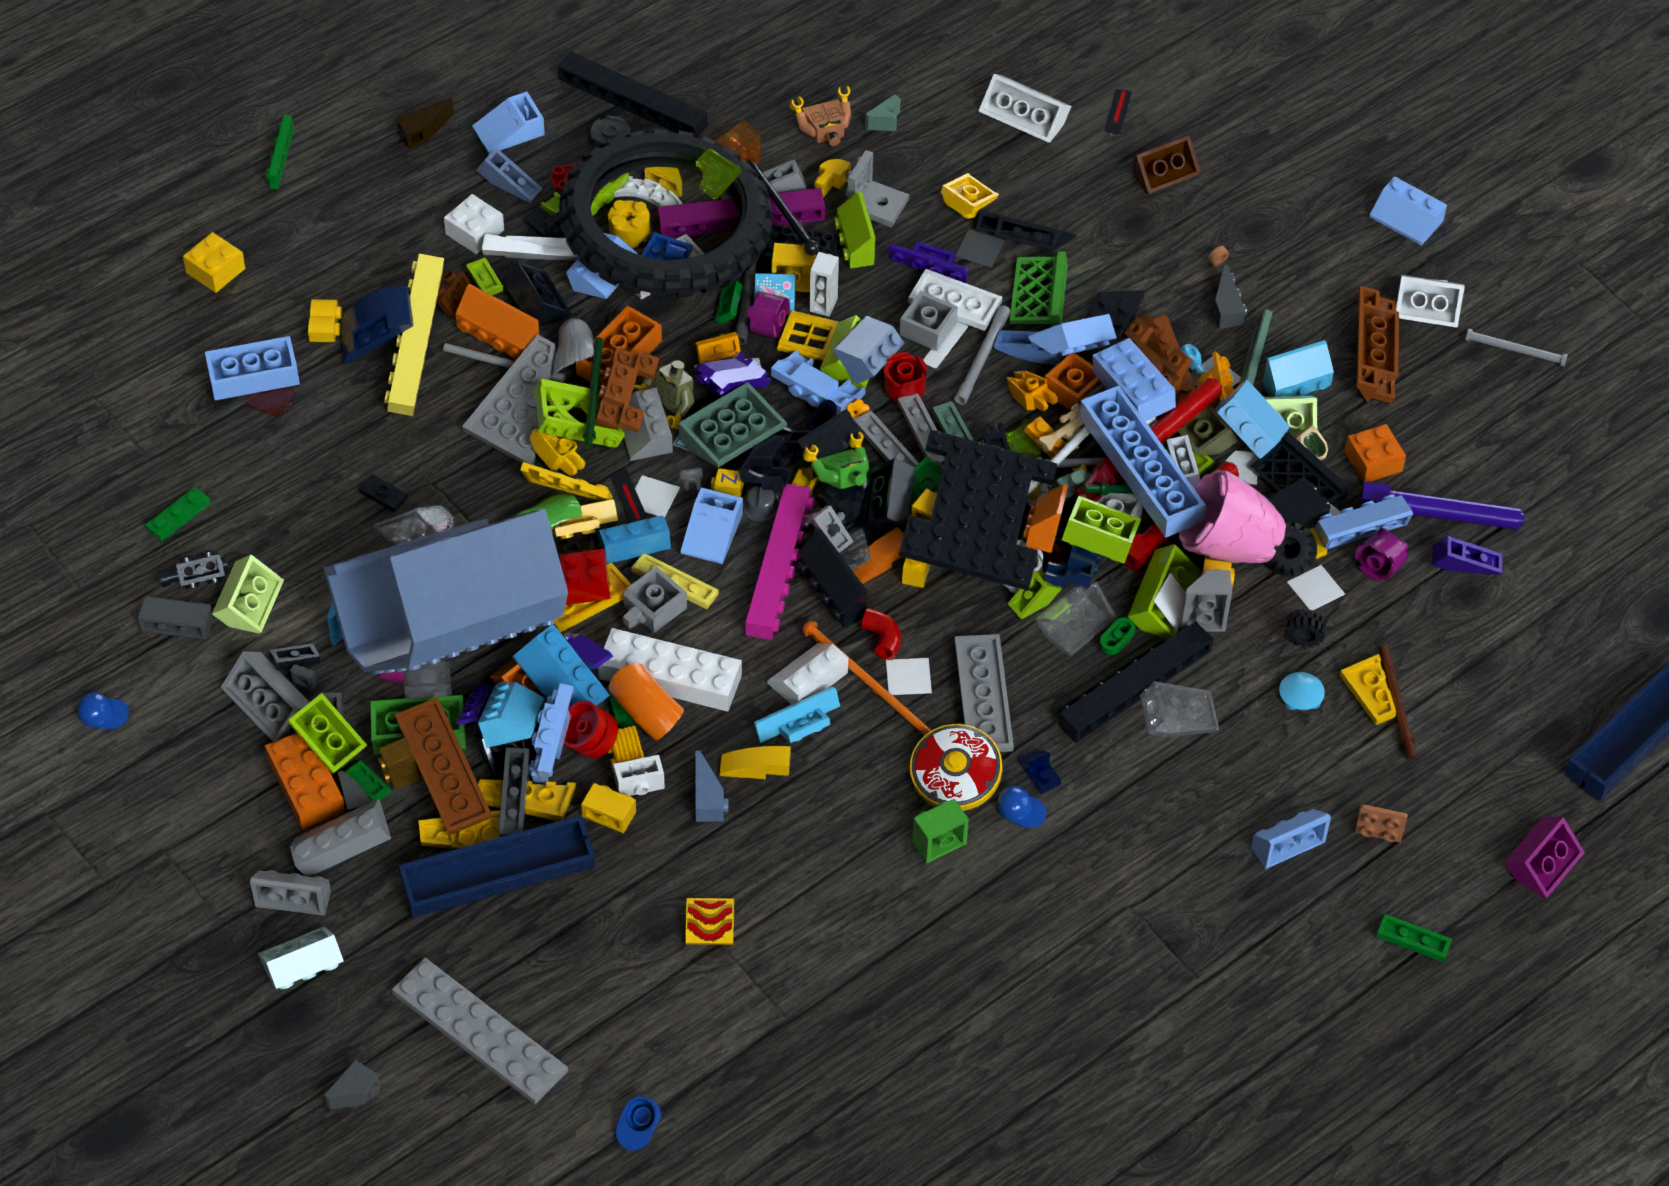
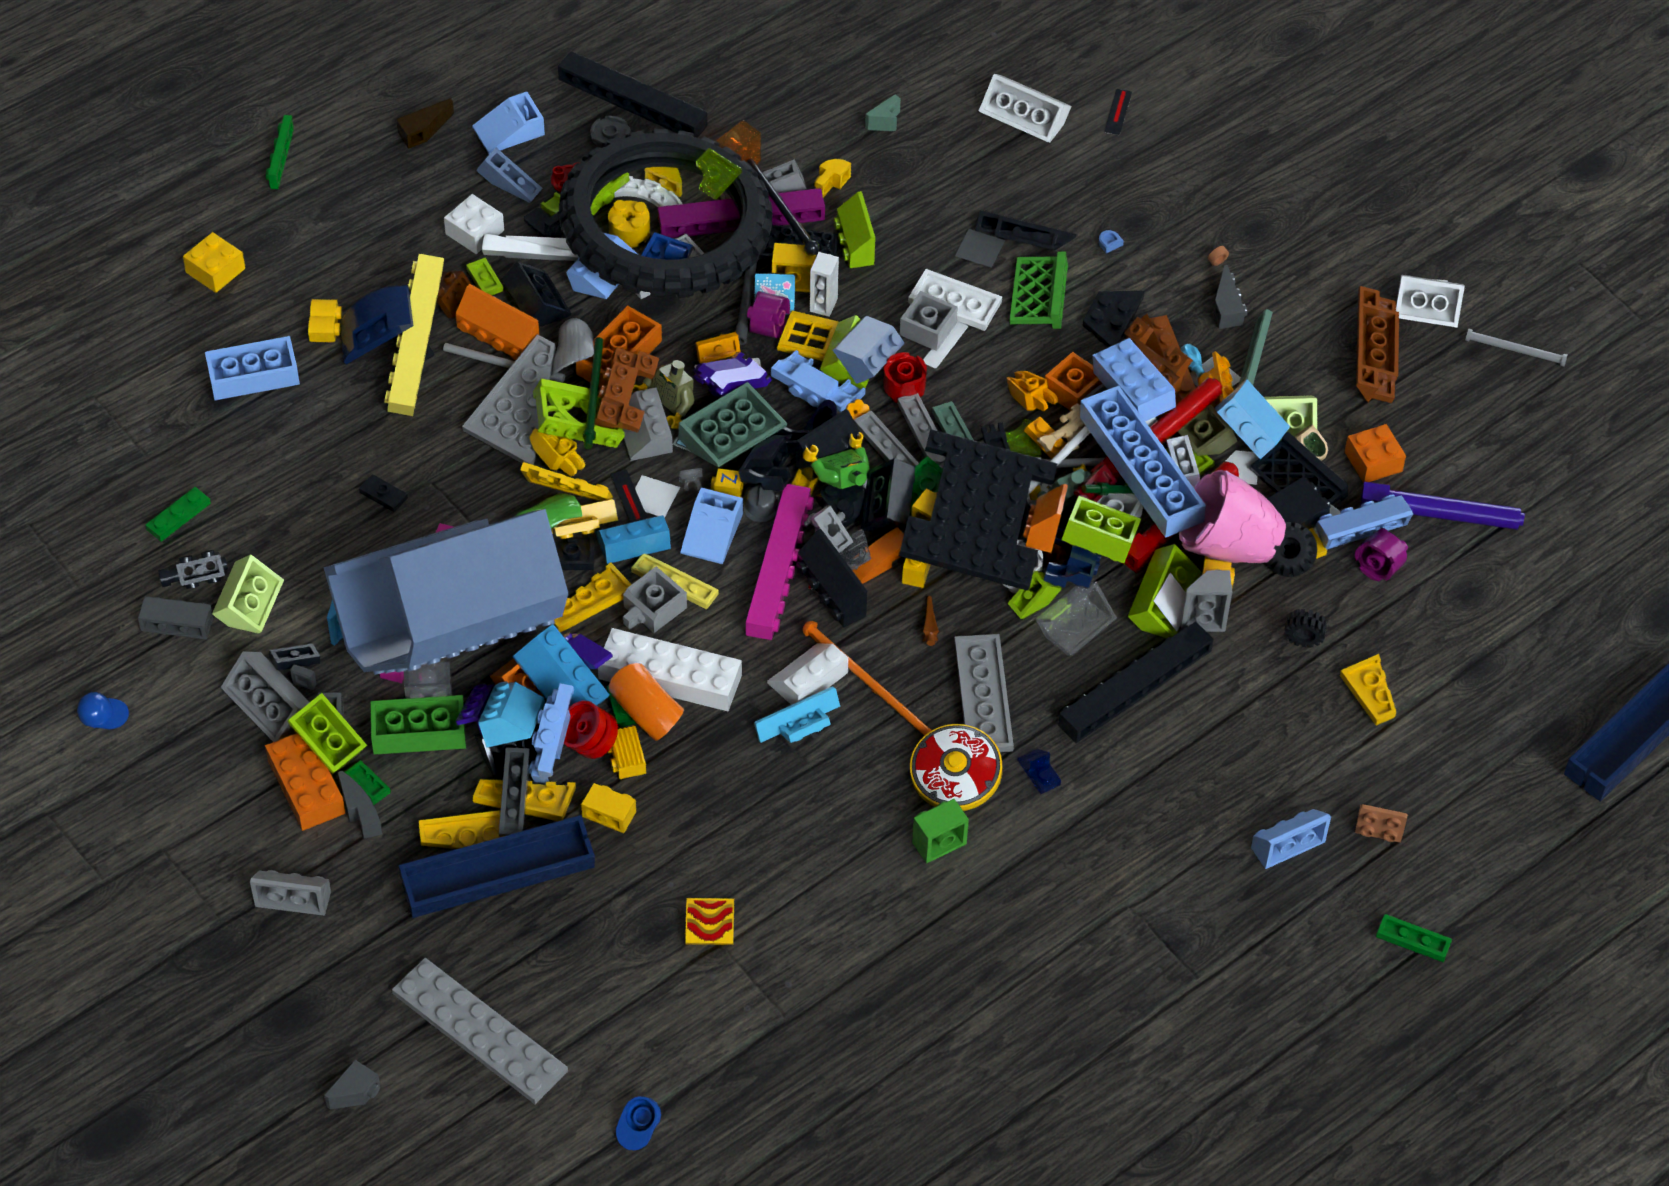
(271, 401): piece -> none
(301, 958): light aqua slope -> none
(340, 839): light grey slope -> none
(398, 764): pearl gold brick -> none
(415, 524): clear slope -> none
(443, 766): dark orange plate -> none
(586, 576): red brick -> none
(639, 776): white brick -> none
(709, 793): sand blue slope -> none
(728, 302): green plate -> none
(756, 762): yellow slope -> none
(824, 120): nougat torso -> none
(861, 180): light grey bracket -> none
(886, 629): red cylinder -> none
(908, 676): white sticker -> none
(929, 258): dark purple bracket -> none
(930, 627): none -> dark orange piece
(967, 195): yellow slope -> none
(967, 386): light grey piece -> none
(1018, 345): medium blue slope -> none
(1020, 808): blue cap -> none
(1076, 335): light blue slope -> none
(1110, 241): none -> medium blue tile
(1115, 637): green plate -> none
(1166, 165): reddish brown slope -> none
(1178, 710): clear slope -> none
(1299, 371): medium azure slope -> none
(1301, 691): medium azure dish -> none
(1316, 588): white sticker -> none
(1406, 737): copper bar -> none
(1408, 211): light blue slope -> none
(1465, 557): dark purple slope -> none
(1545, 856): magenta slope -> none

